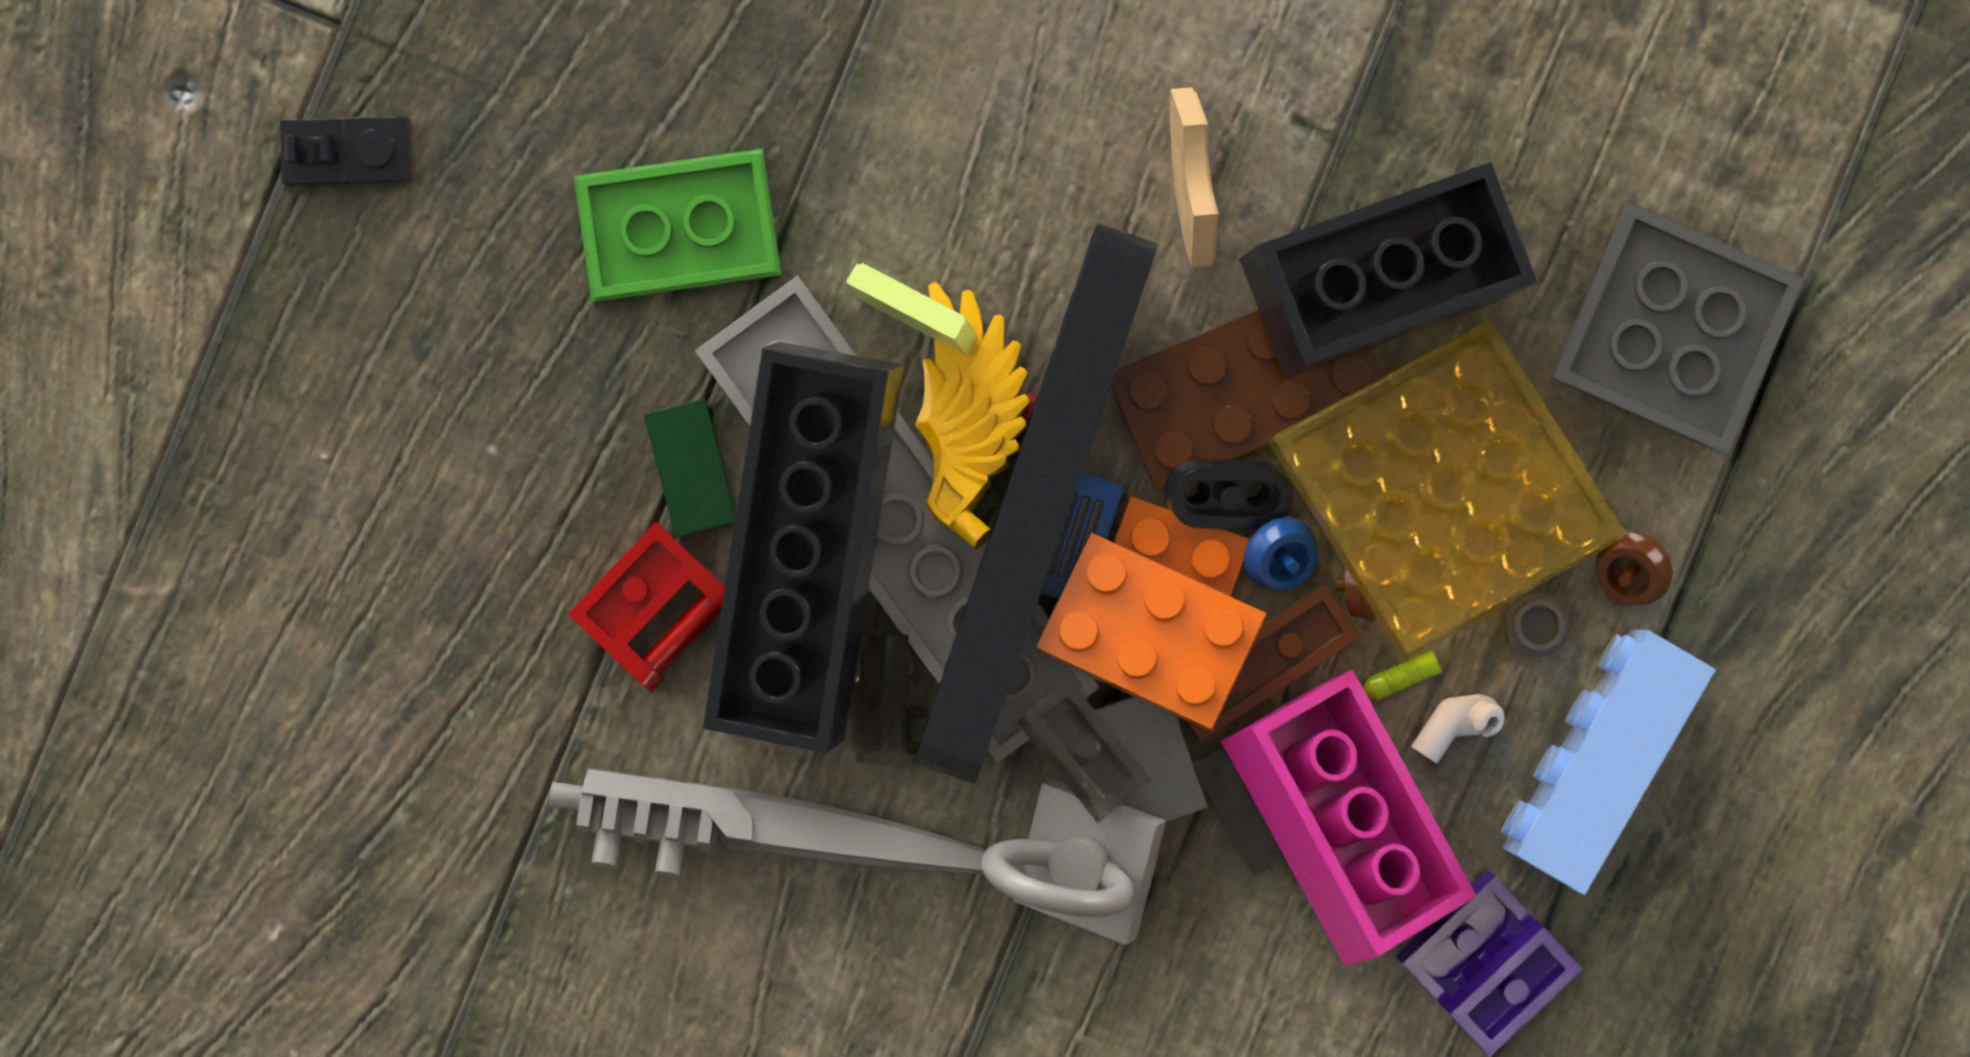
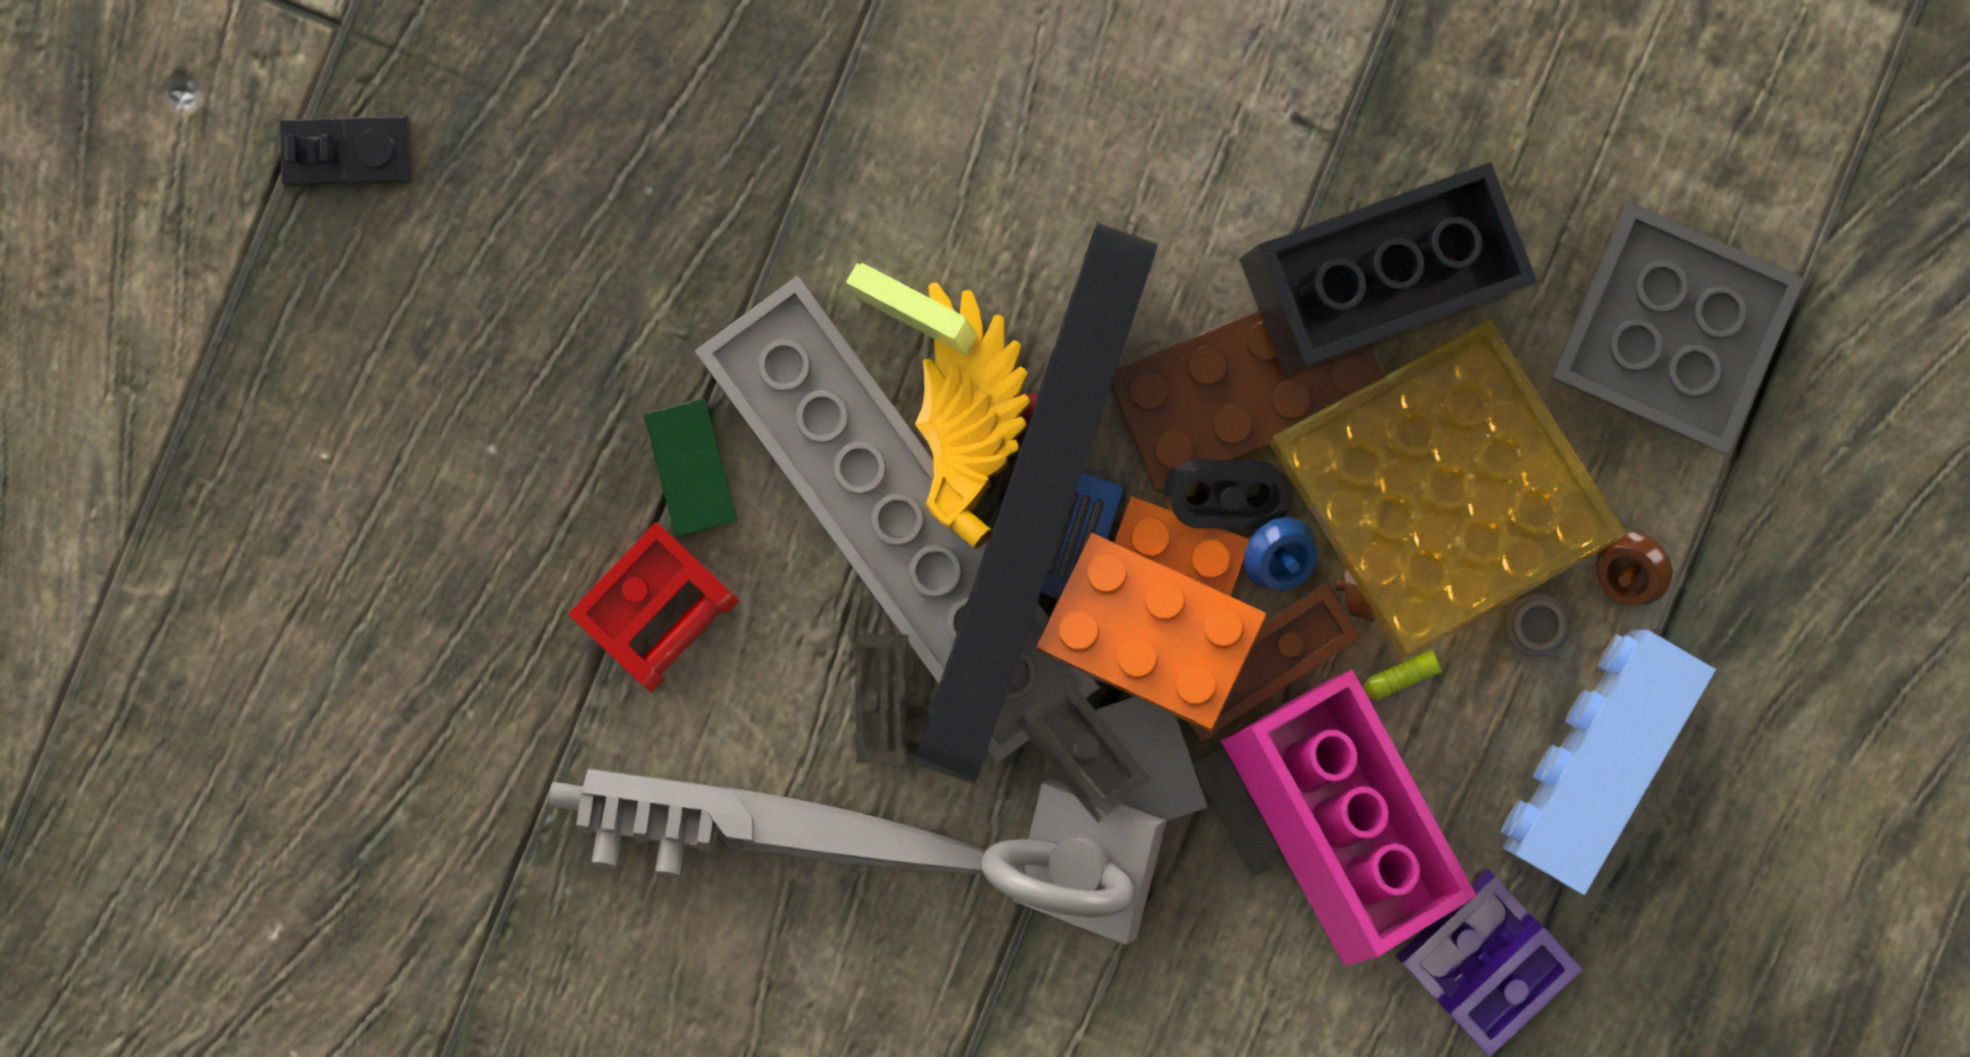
(677, 226): bright green tile -> none
(803, 546): black brick -> none
(1193, 177): tan tile -> none
(1456, 718): white arm -> none

